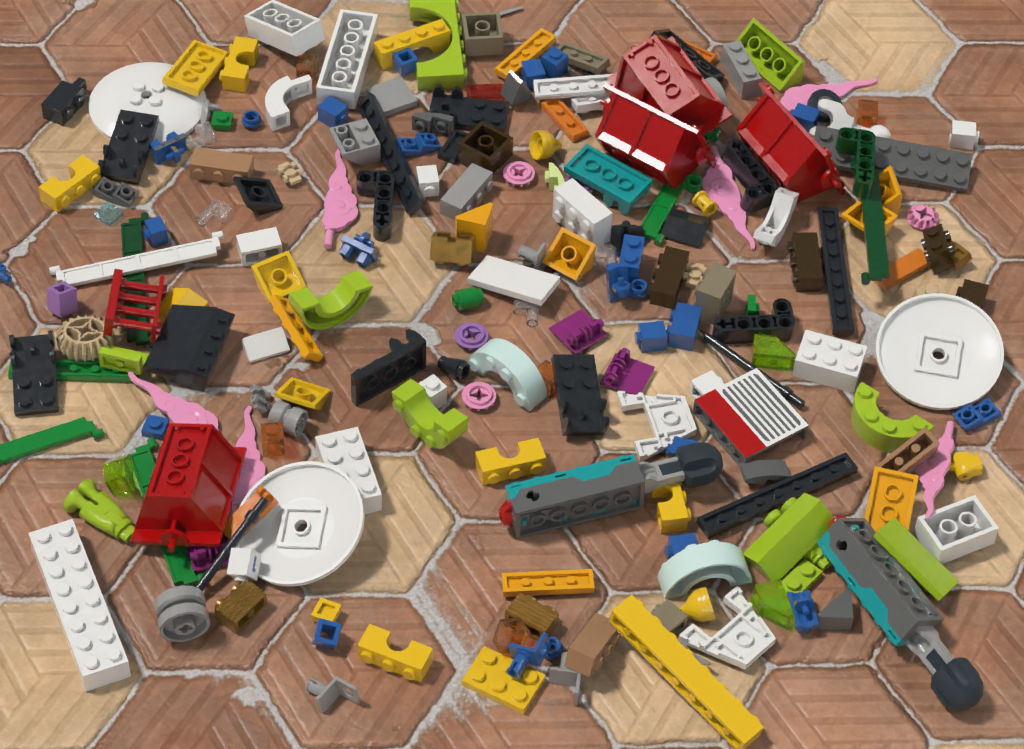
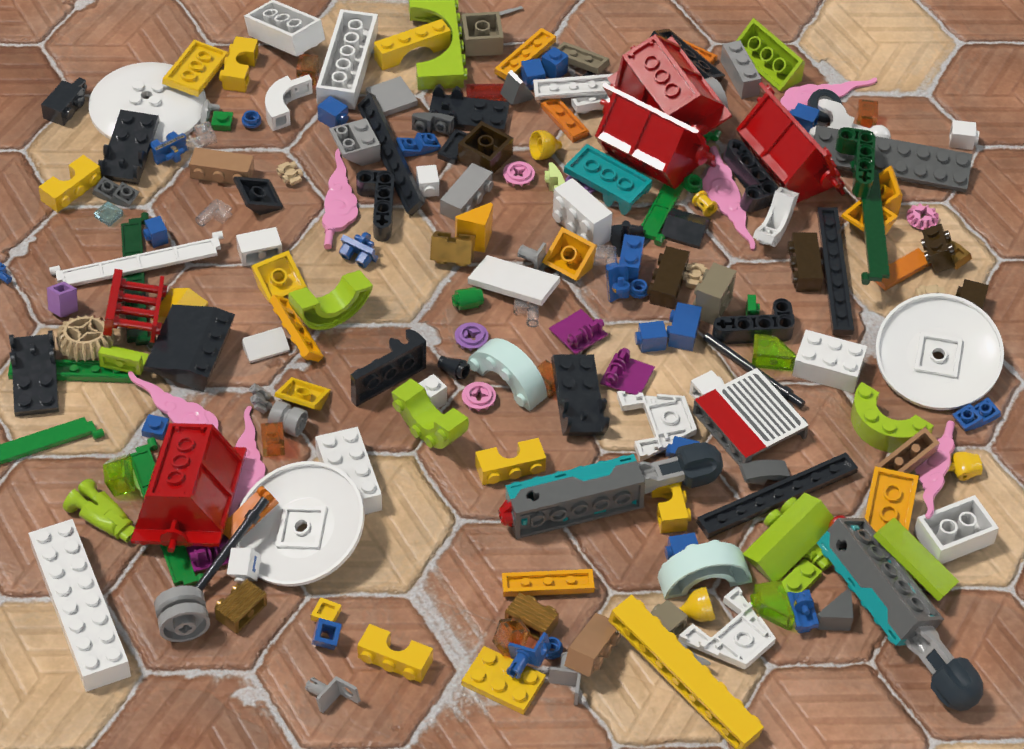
(405, 61): blue plate -> none

